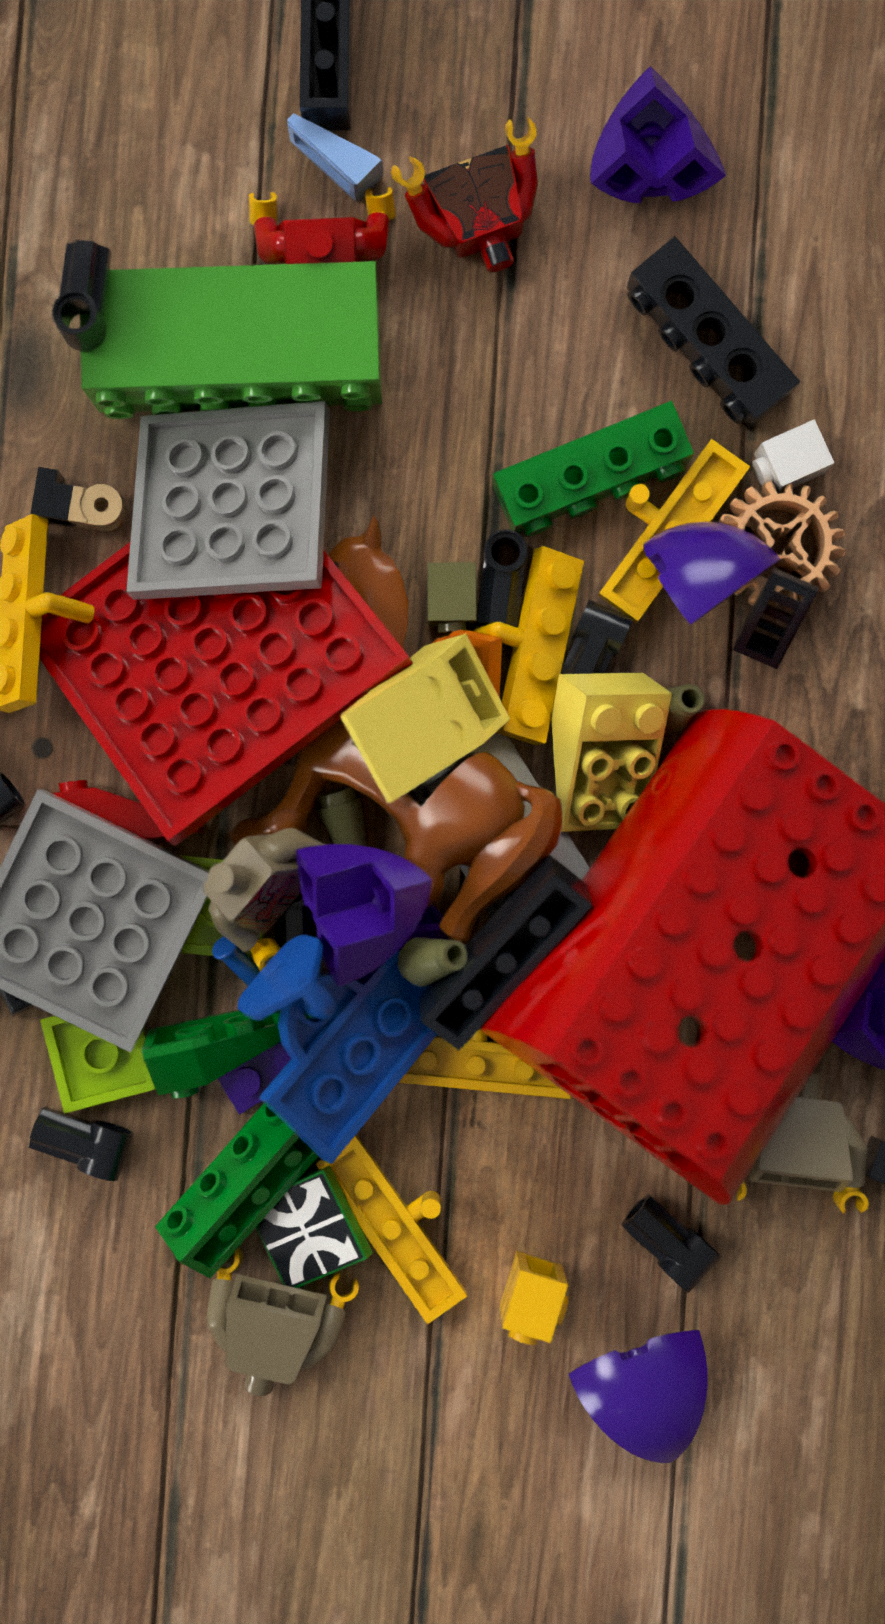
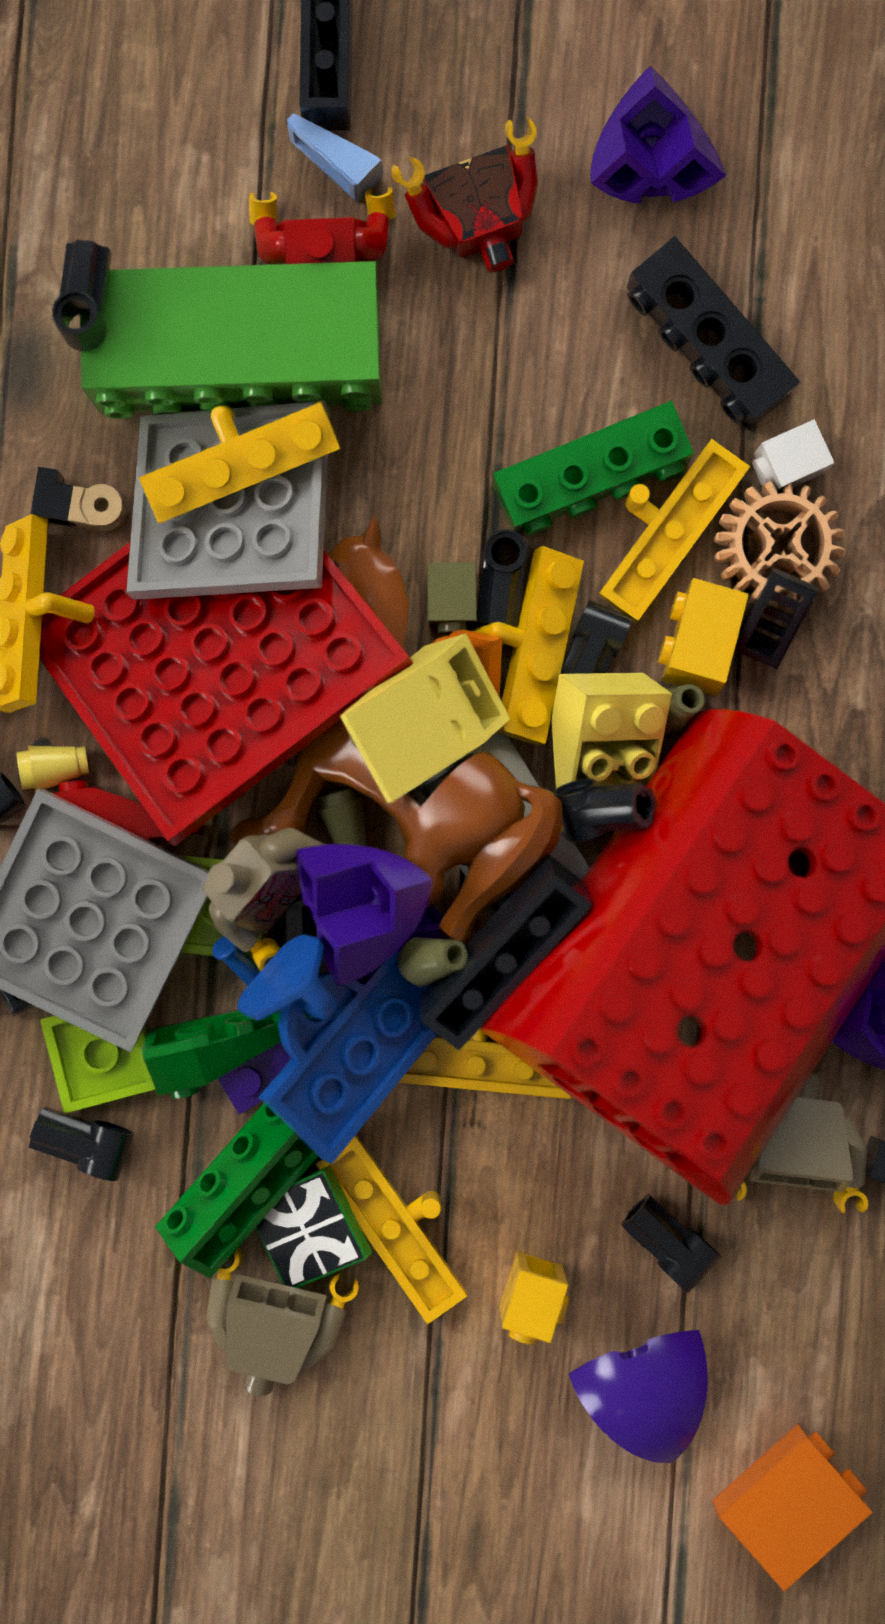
(50, 765): none -> light yellow cone
(239, 460): none -> yellow plate
(596, 809): none -> black piece
(703, 636): none -> yellow brick
(706, 564): dark purple brick -> none
(793, 1505): none -> orange brick

